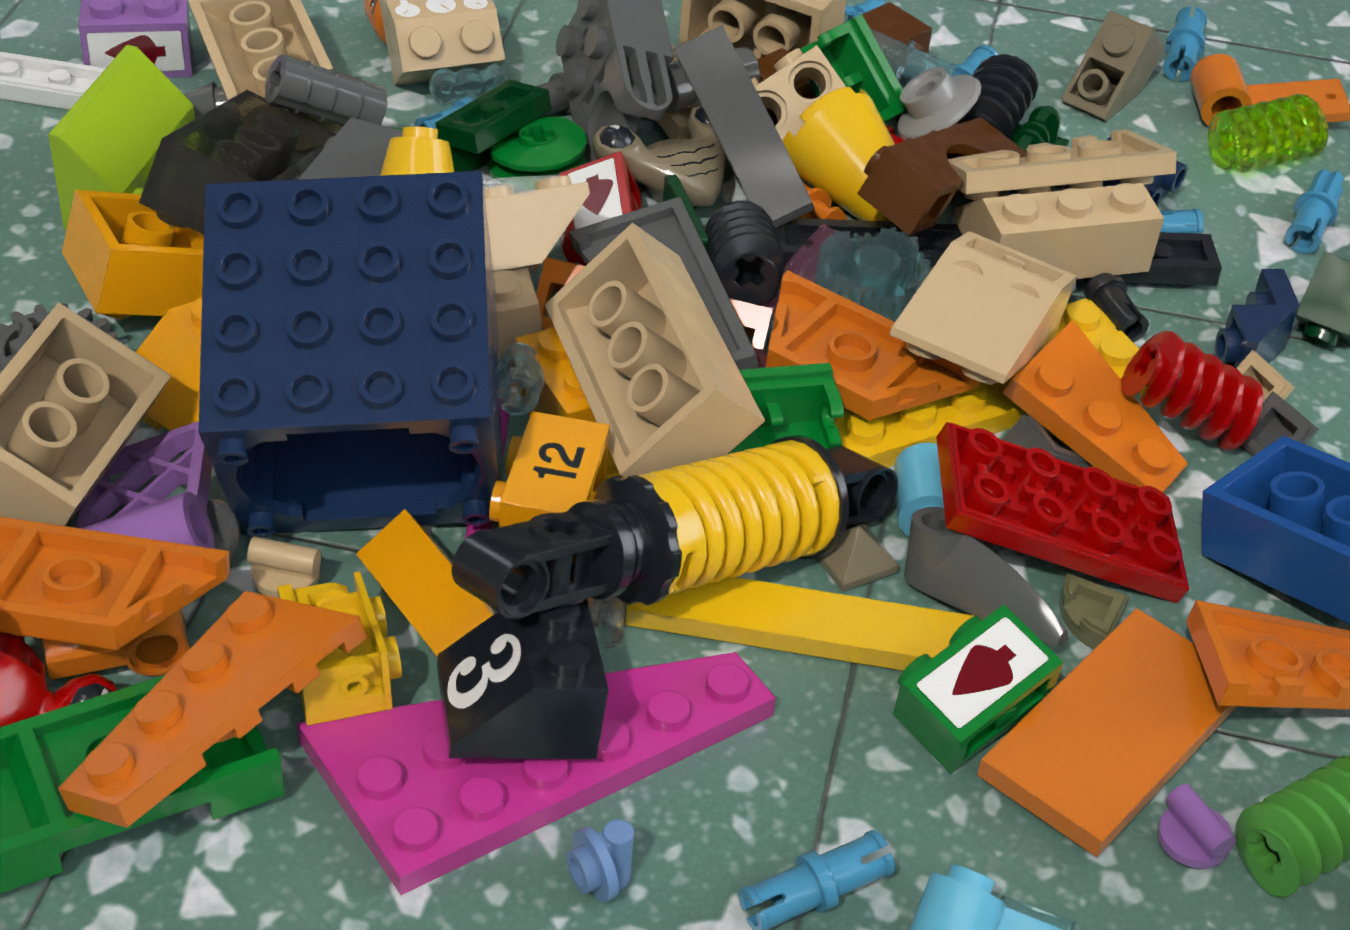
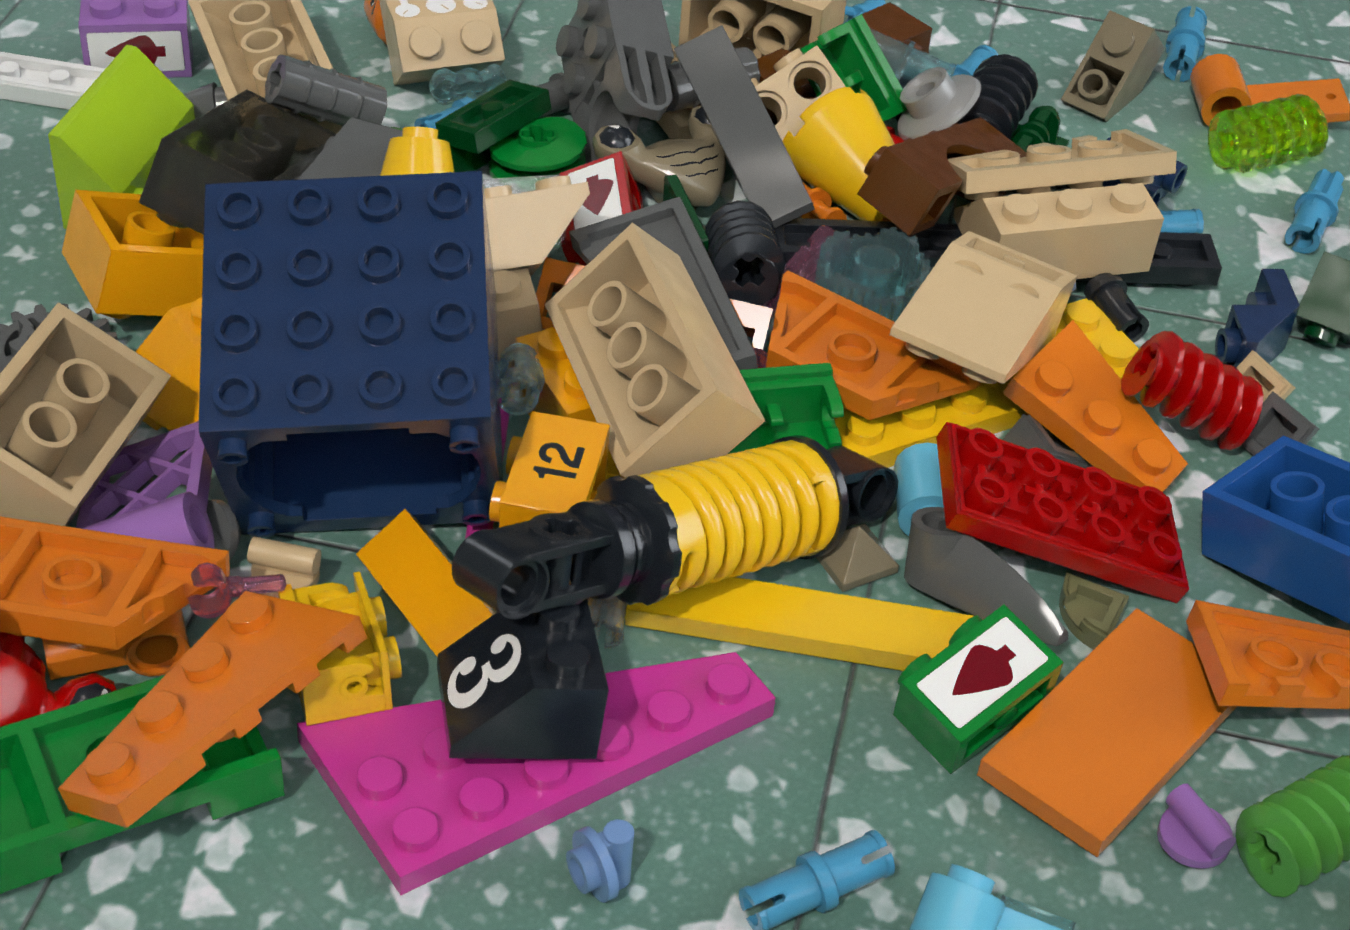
(227, 588): none -> clear pink hand

